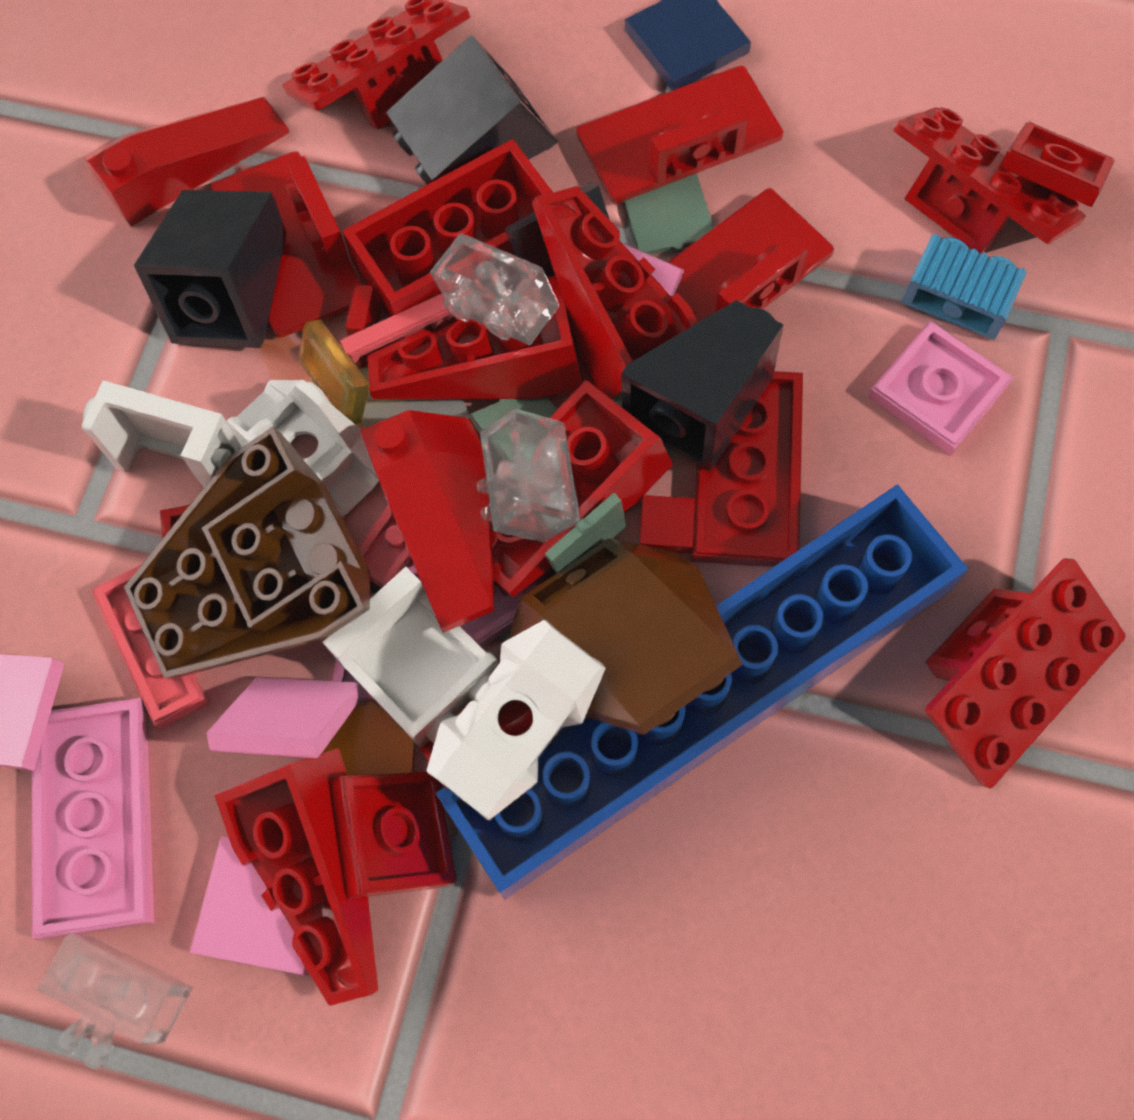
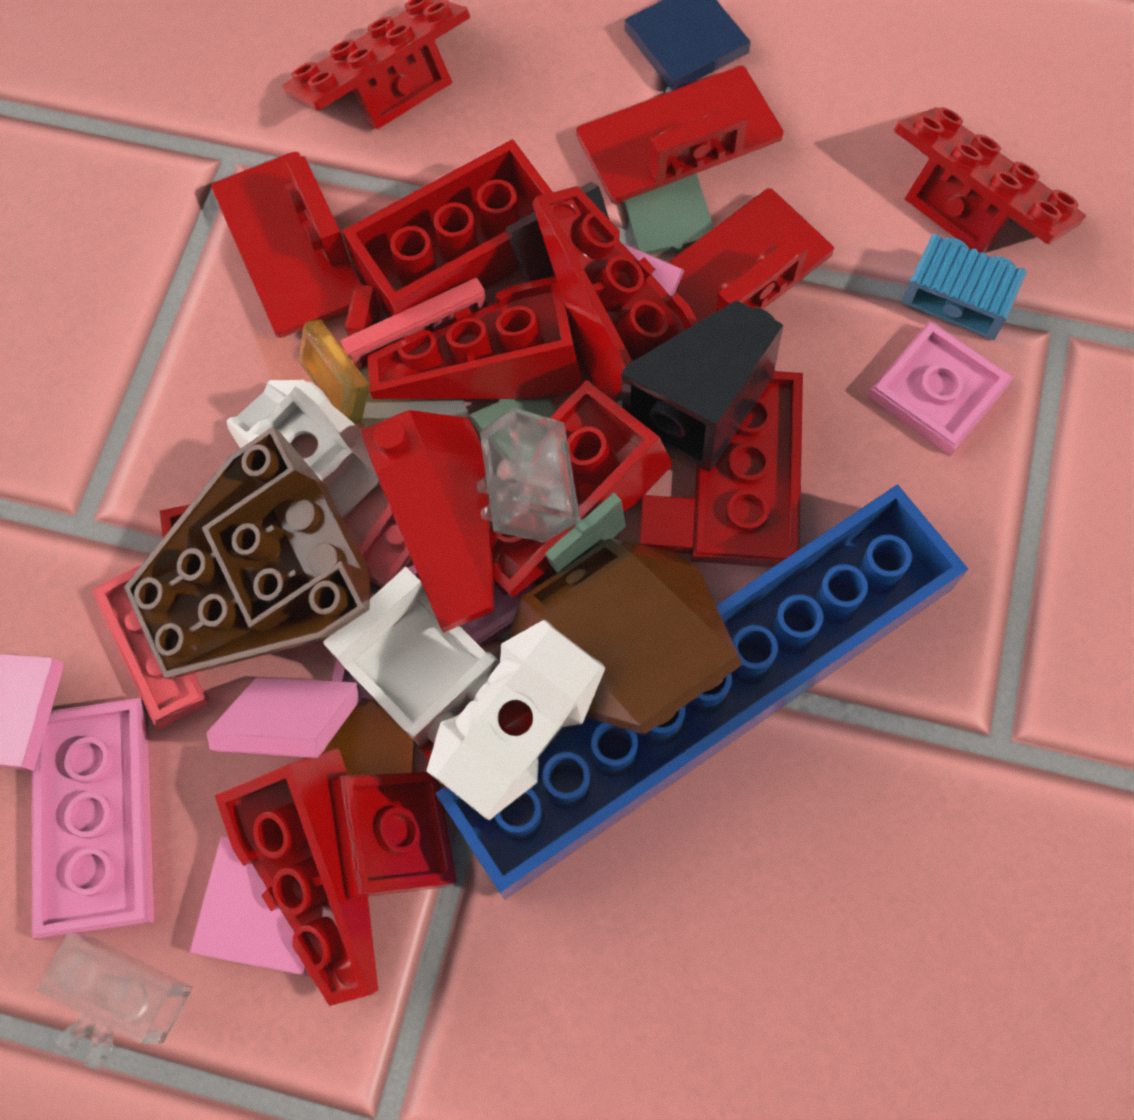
(128, 419): white panel -> none
(156, 163): red wedge -> none
(215, 267): black slope -> none
(465, 112): slope -> none
(494, 289): clear brick -> none
(1019, 667): red bracket -> none
(1058, 163): red tile -> none

